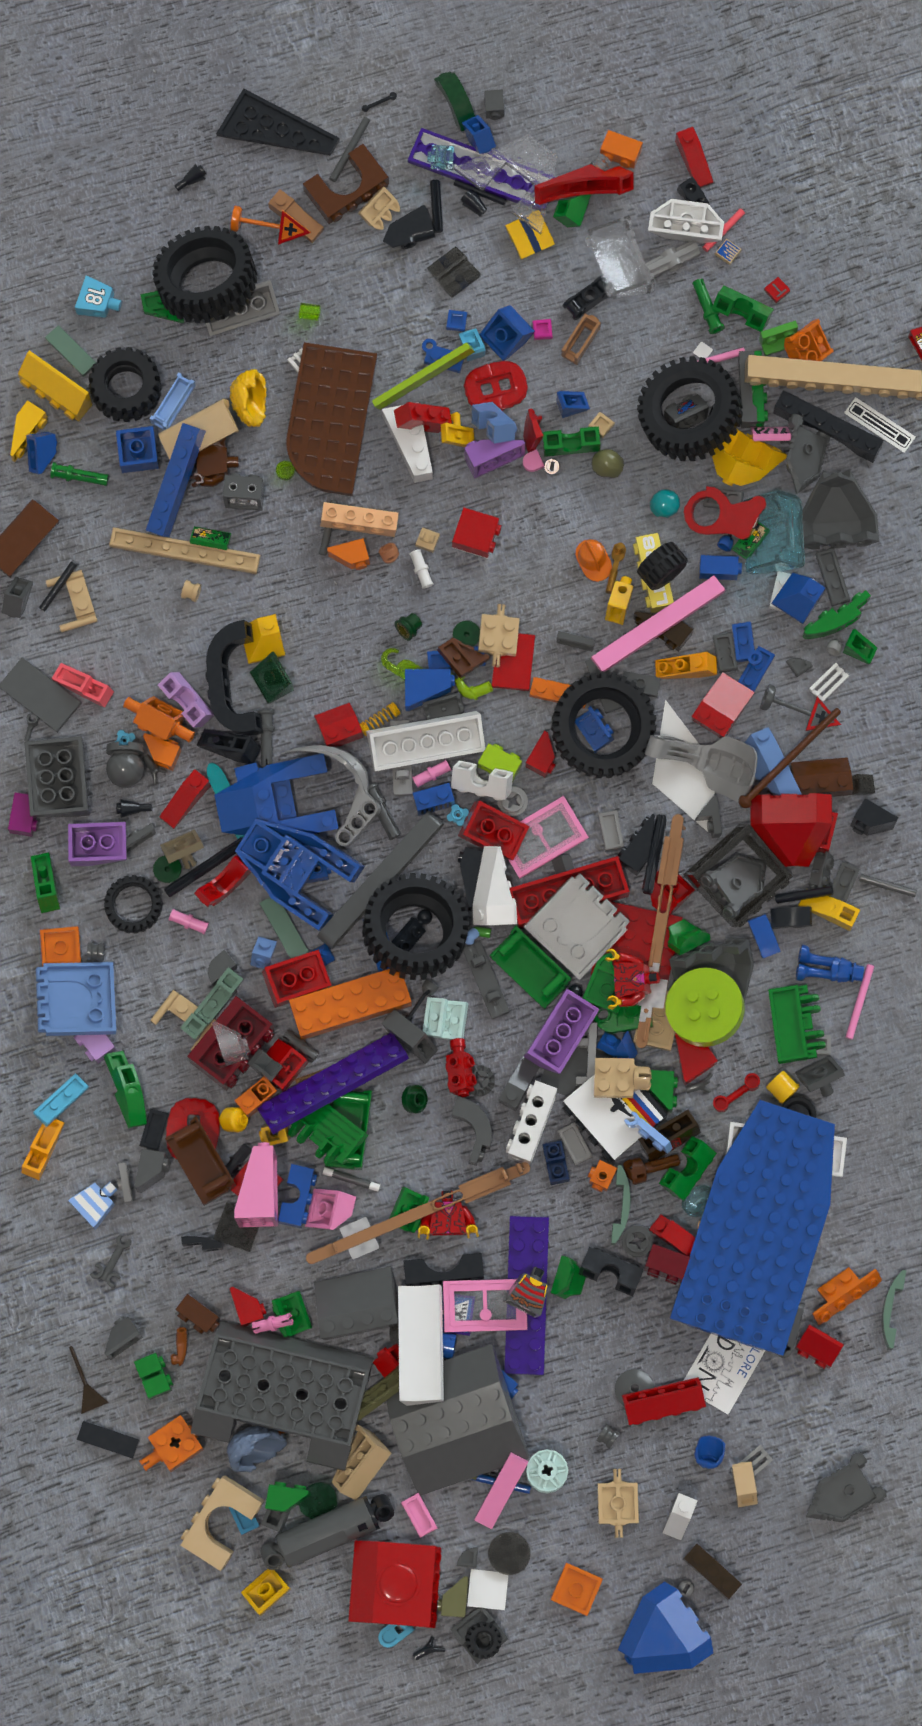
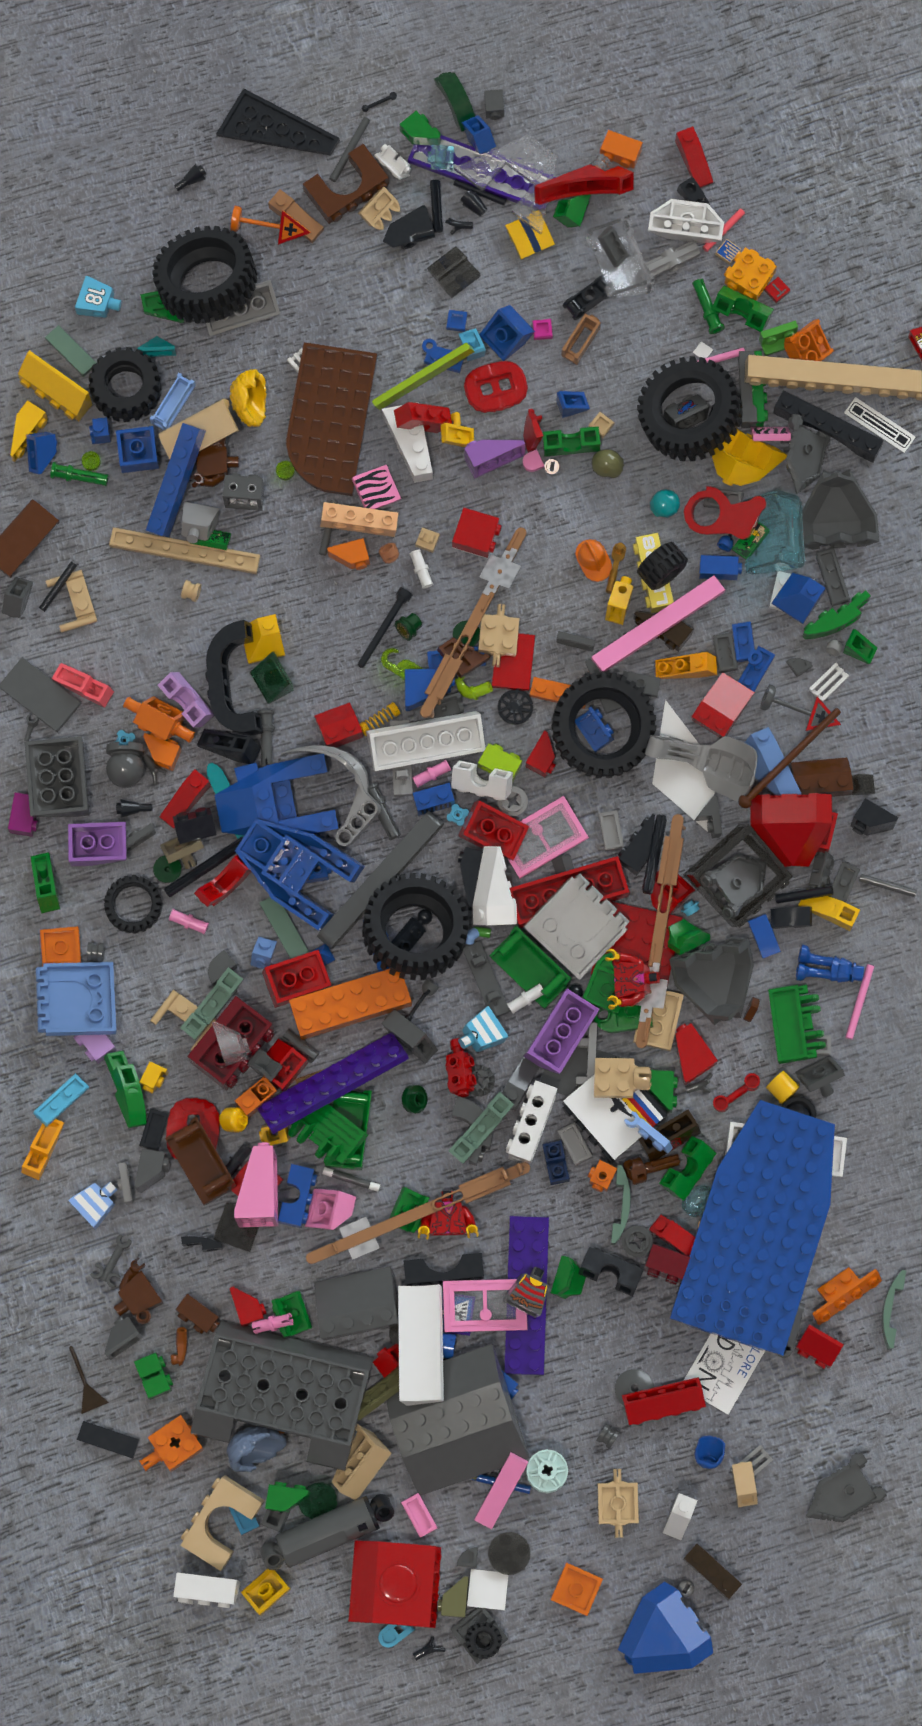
(91, 461): none -> clear neon green tile
(100, 431): none -> blue brick
(137, 1294): none -> reddish brown torso
(153, 1077): none -> yellow brick
(158, 348): none -> teal slope
(194, 825): none -> black slope
(198, 521): none -> light grey torso
(206, 1590): none -> white slope
(309, 311): clear neon green piece -> none
(376, 488): none -> bright pink tile
(399, 167): none -> white hinge
(402, 597): none -> black piece
(418, 131): none -> green slope
(445, 1018): light aqua slope -> none
(459, 225): none -> black bar
(481, 1128): none -> sand green slope
(483, 1032): none -> medium azure torso
(498, 572): none -> medium nougat piece
(499, 426): medium blue arch -> none
(515, 707): none -> black wheel
(525, 999): none -> white pin
(613, 246): none -> dark grey plate
(615, 1047): blue slope -> none
(690, 907): none -> medium azure plate
(705, 1007): lime brick -> none
(750, 273): none -> light orange brick
(751, 1010): none -> reddish brown tile

